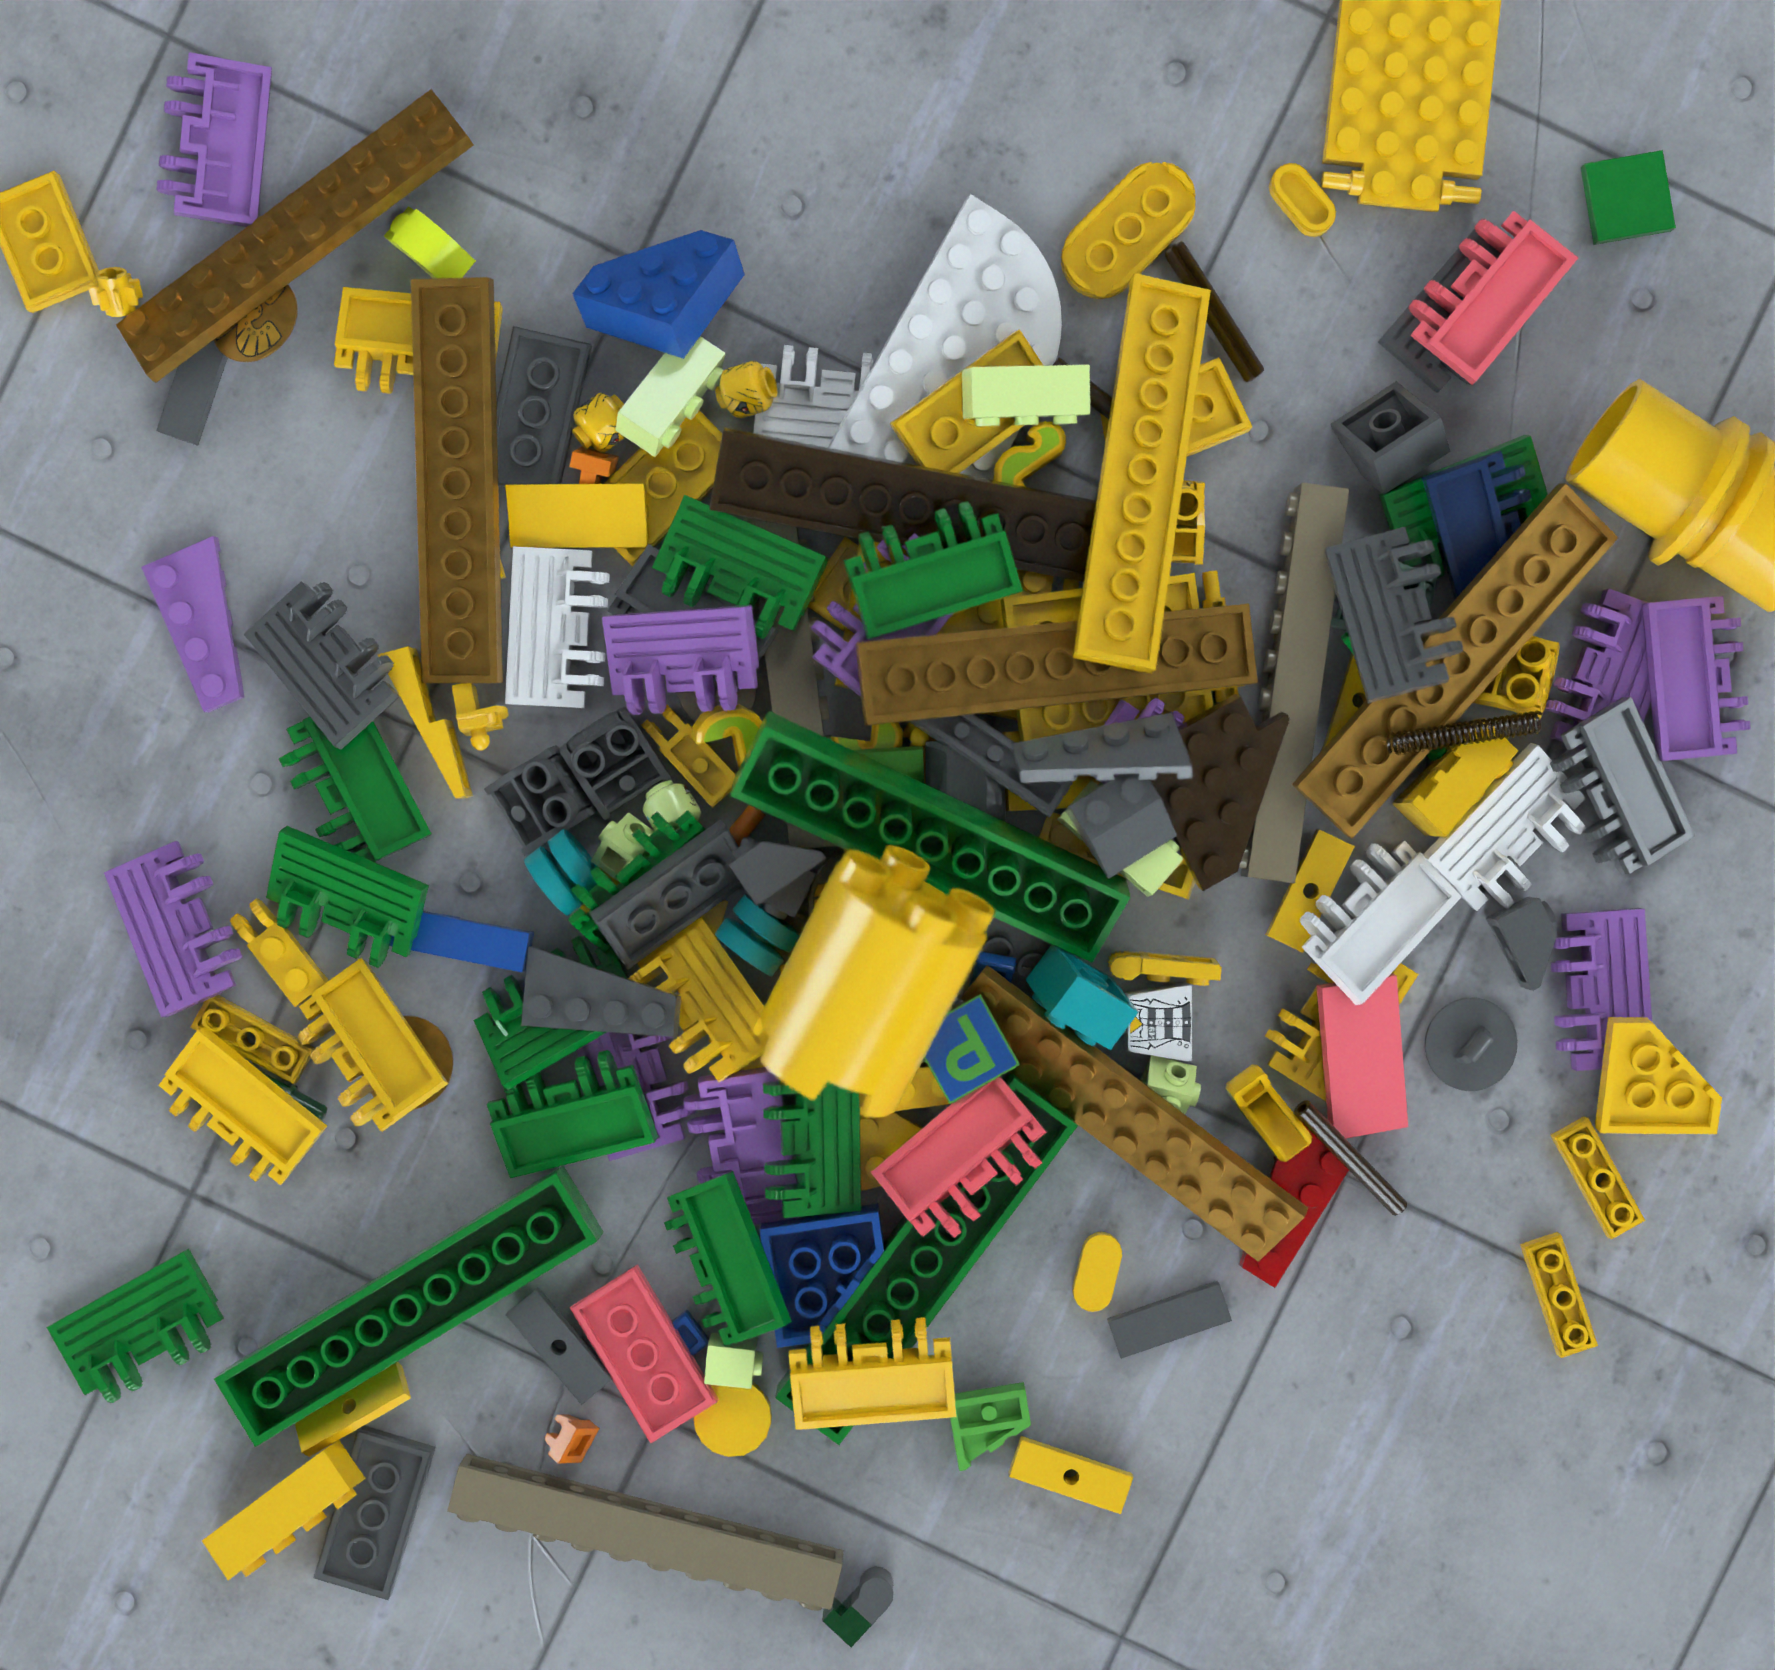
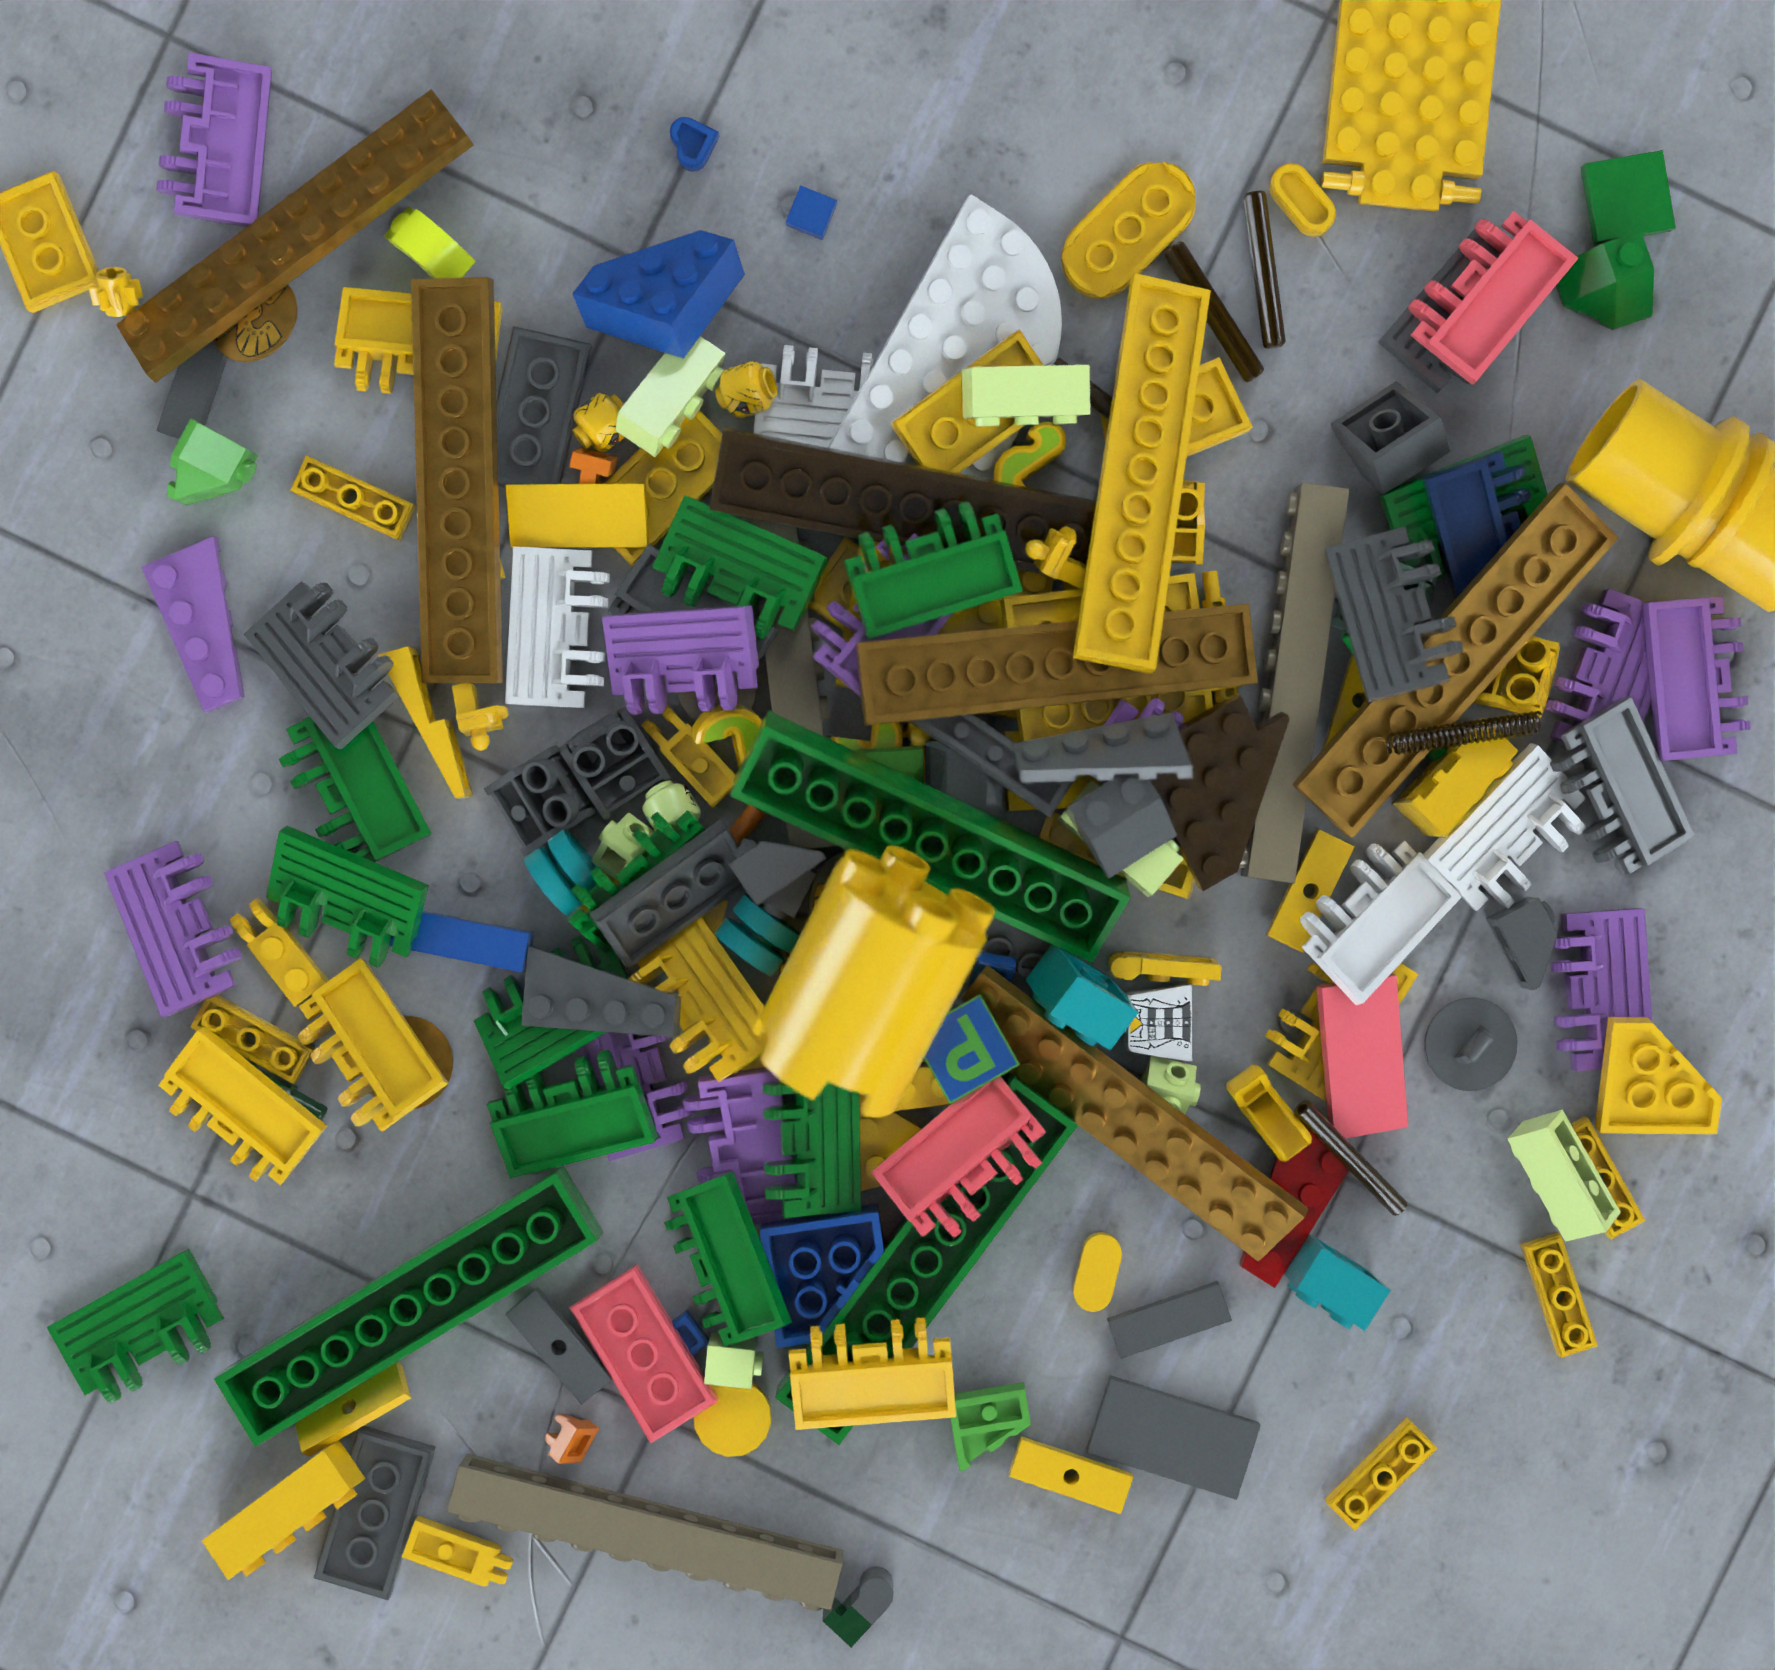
(208, 465): none -> bright green slope
(371, 508): none -> yellow tile
(456, 1553): none -> yellow hinge
(693, 142): none -> blue tile
(811, 212): none -> blue tile
(1053, 557): none -> yellow piece
(1173, 1437): none -> dark grey tile
(1264, 269): none -> dark brown axle
(1337, 1283): none -> teal brick
(1362, 1491): none -> yellow tile
(1563, 1176): none -> yellowish green brick
(1611, 282): none -> green slope

